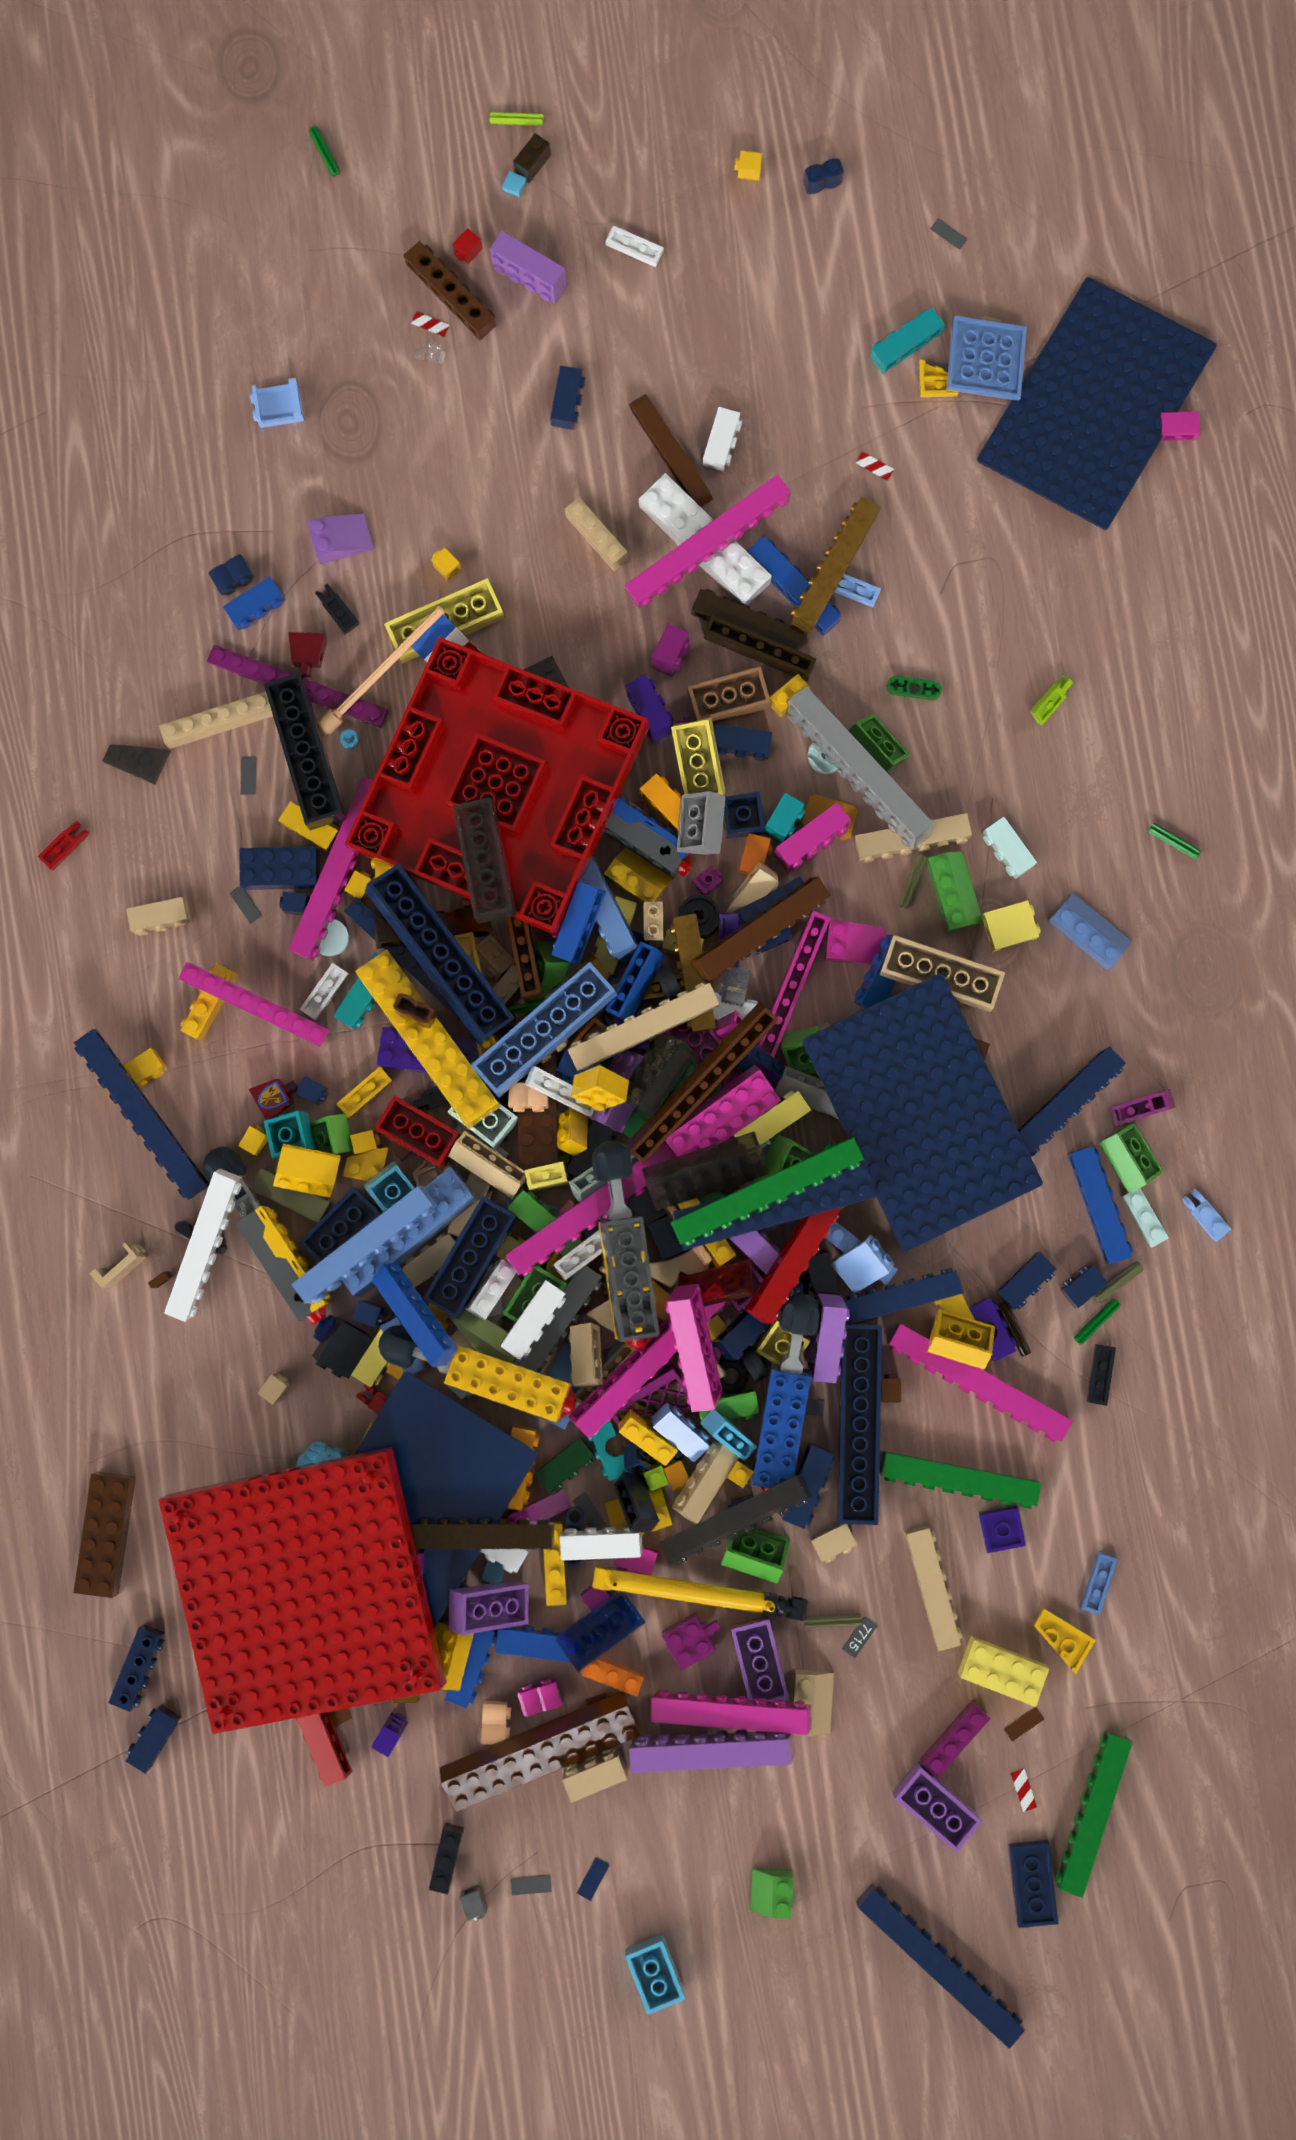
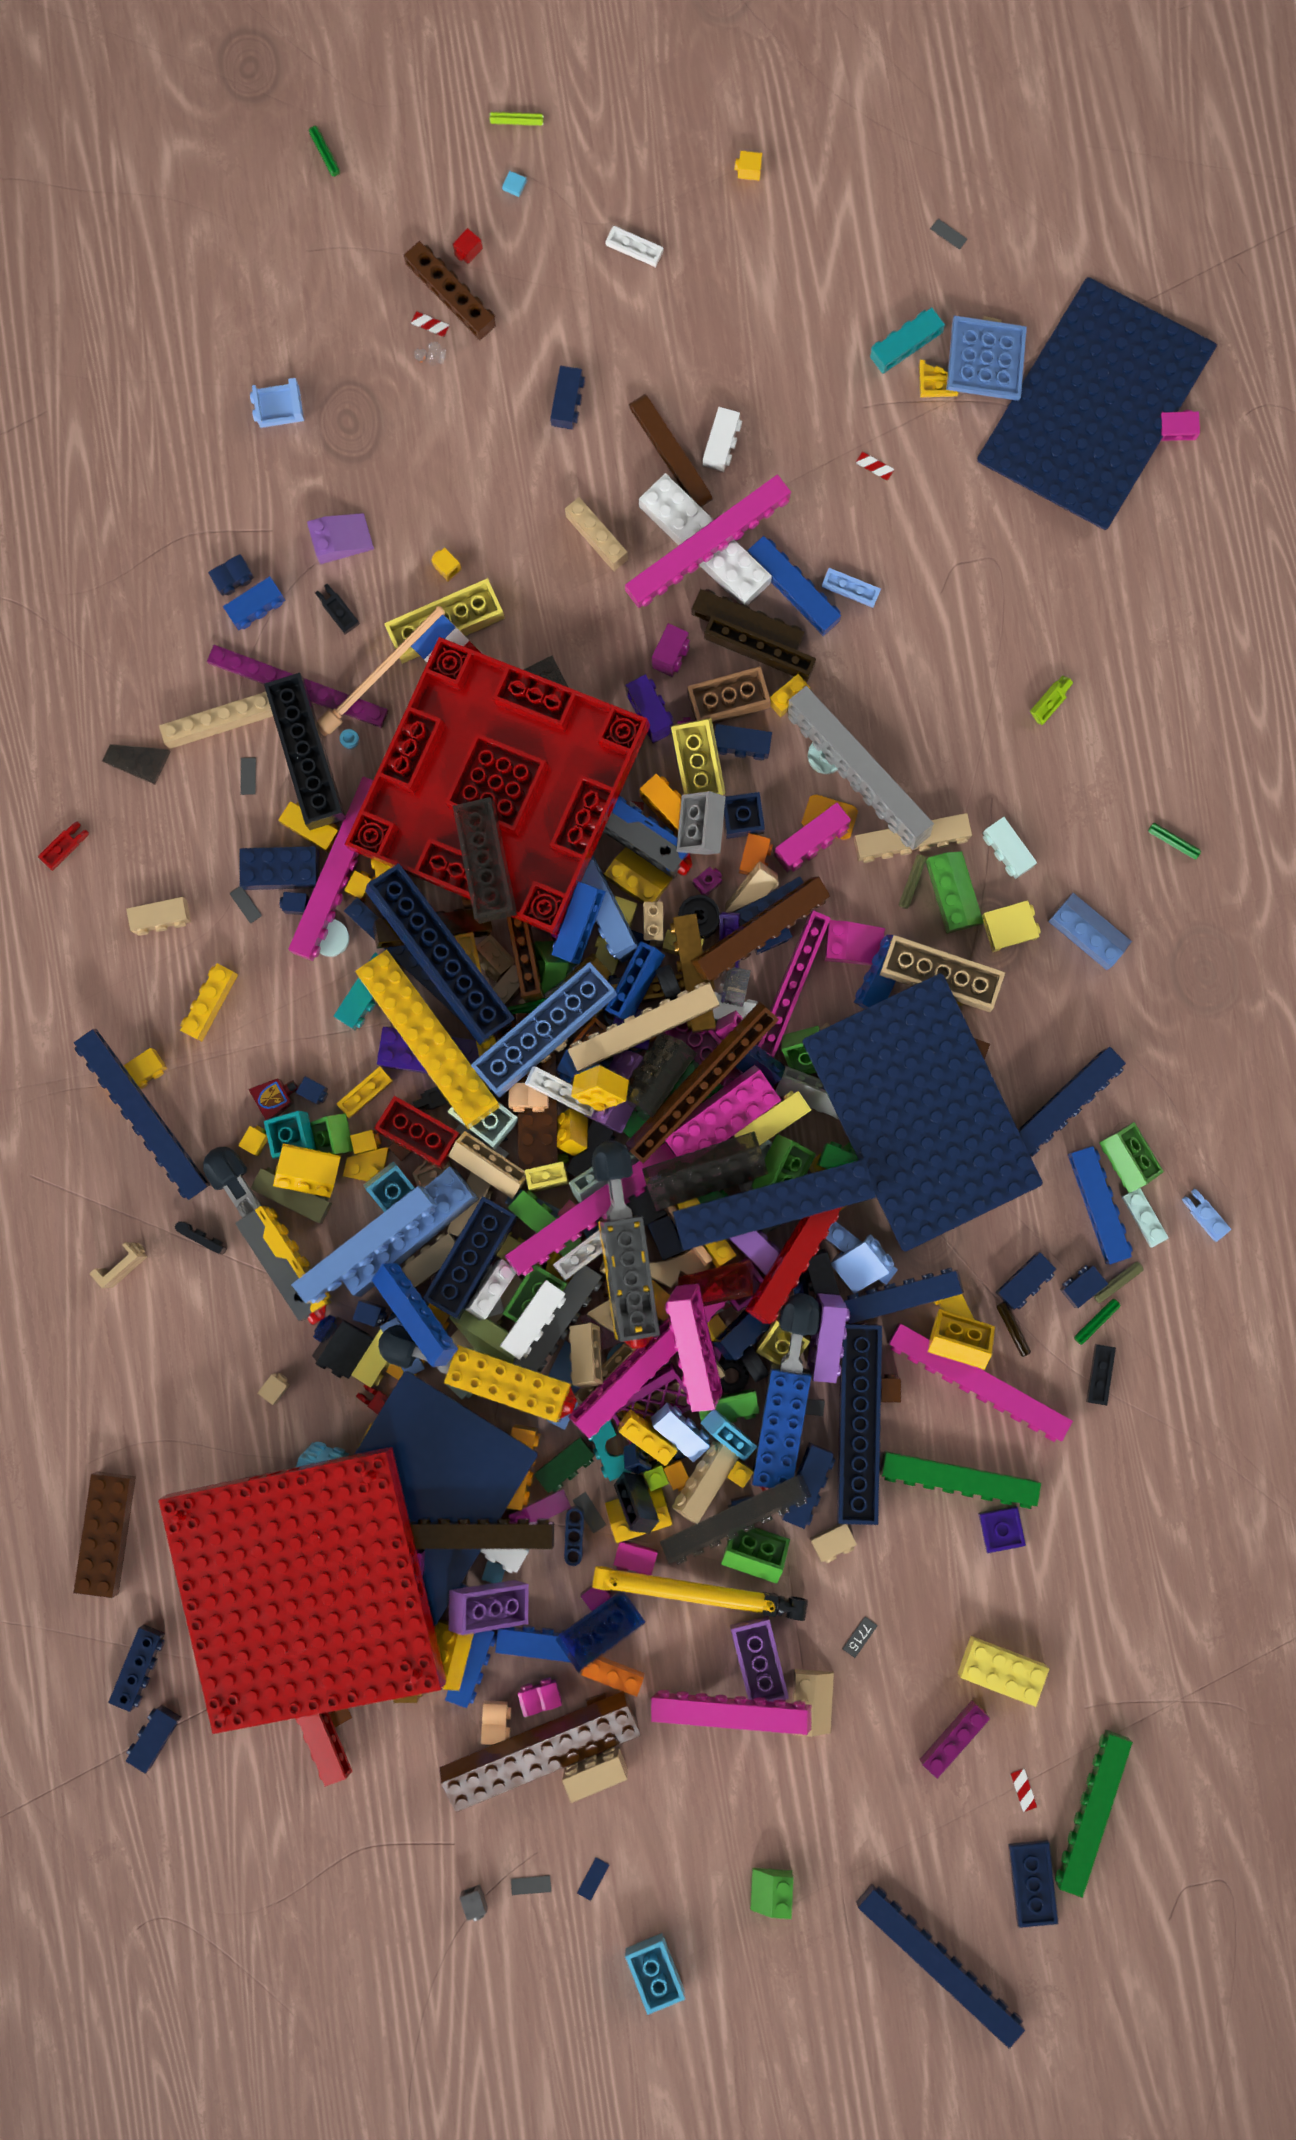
(160, 1280): reddish brown tile -> none
(203, 1244): white brick -> none
(253, 1004): dark pink brick -> none
(307, 651): dark red torso -> none
(324, 991): white plate -> none
(340, 1224): dark blue brick -> none
(390, 1734): dark purple arch -> none
(411, 1010): reddish brown brick -> none
(446, 1858): black brick -> none
(528, 267): medium lavender brick -> none
(532, 157): dark brown brick -> none
(555, 1571): yellow brick -> none
(600, 1543): white brick -> none
(690, 1640): magenta hinge -> none
(710, 1751): medium lavender brick -> none
(766, 1191): green brick -> none
(785, 816): teal brick -> none
(823, 176): dark blue brick -> none
(833, 1620): olive axle -> none
(837, 562): pearl gold brick -> none
(879, 742): bright green slope -> none
(927, 694): green beam -> none
(932, 1588): tan brick -> none
(937, 1807): medium lavender brick -> none
(985, 1312): dark purple arch -> none
(1024, 1724): reddish brown sticker -> none
(1064, 1638): yellow wing -> none
(1098, 1583): medium blue tile -> none
(1142, 1107): magenta slope -> none

